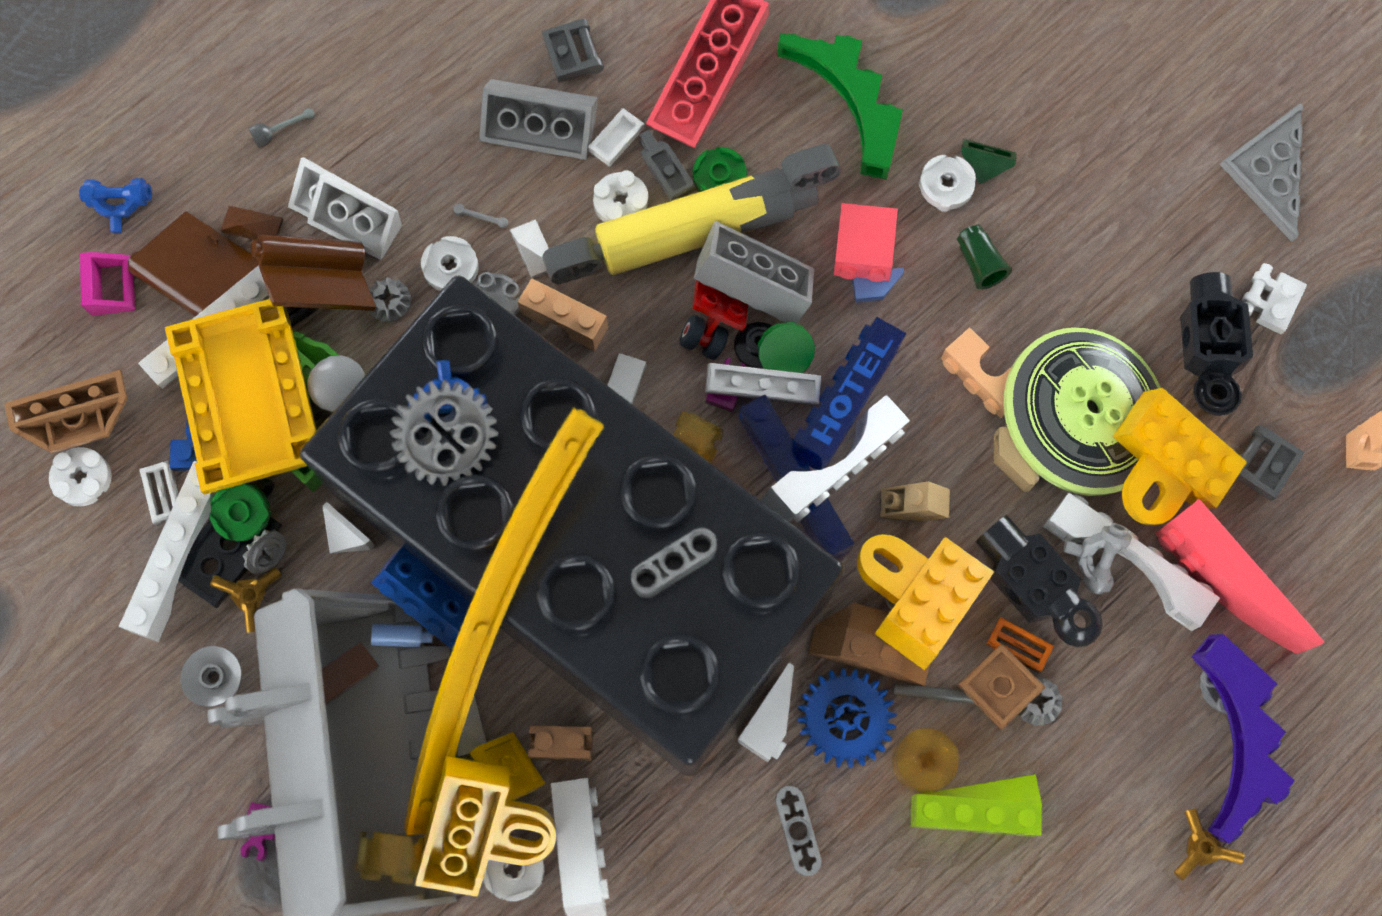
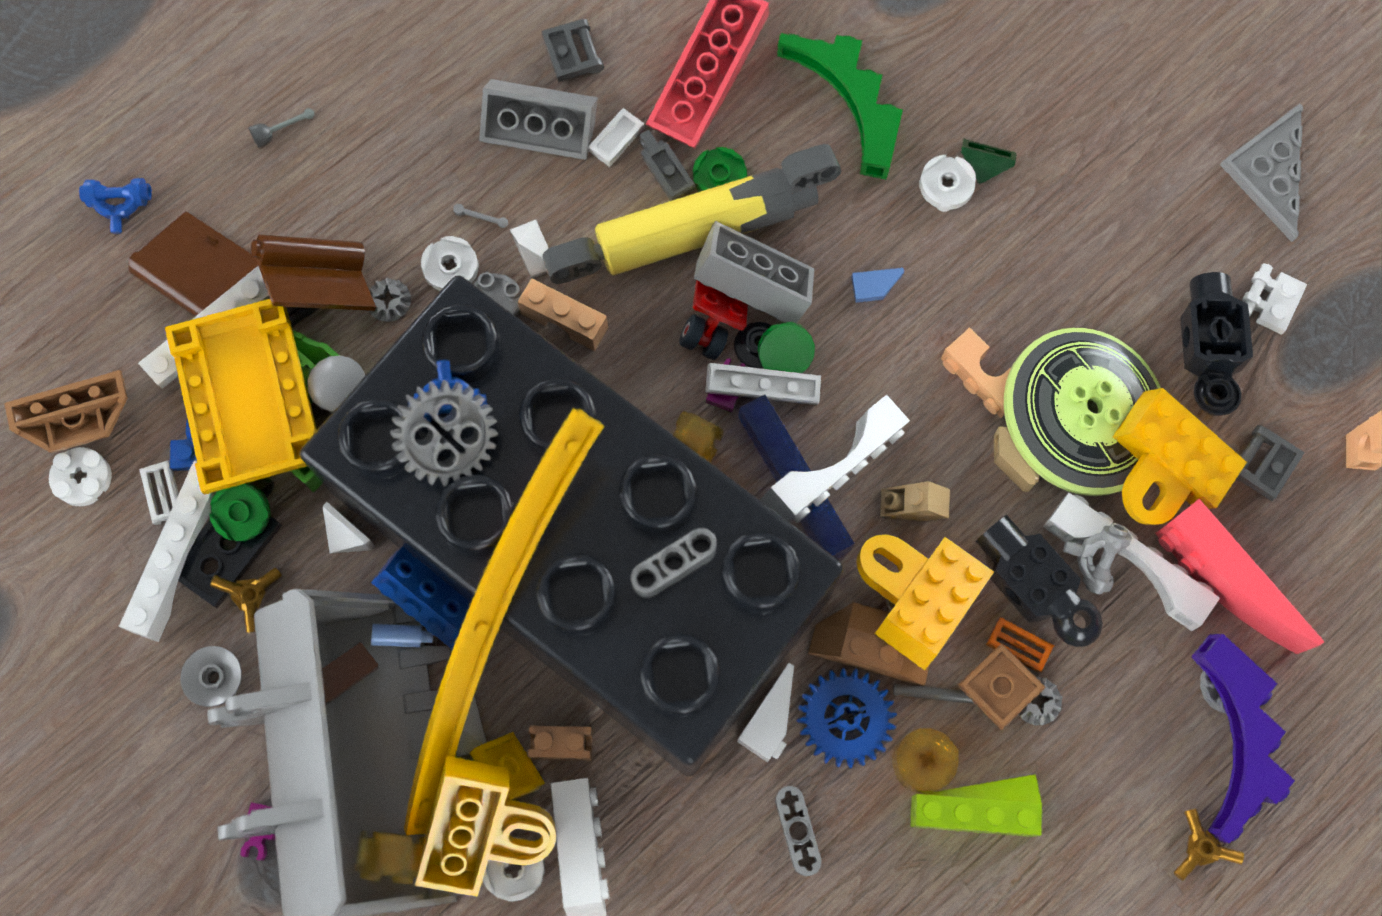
(92, 283): dark pink tile -> none
(250, 223): reddish brown slope -> none
(274, 547): light grey gear -> none
(343, 209): white slope -> none
(615, 184): white plate -> none
(627, 376): white tile -> none
(848, 395): clear blue brick -> none
(865, 242): coral brick -> none
(982, 257): dark green plant -> none

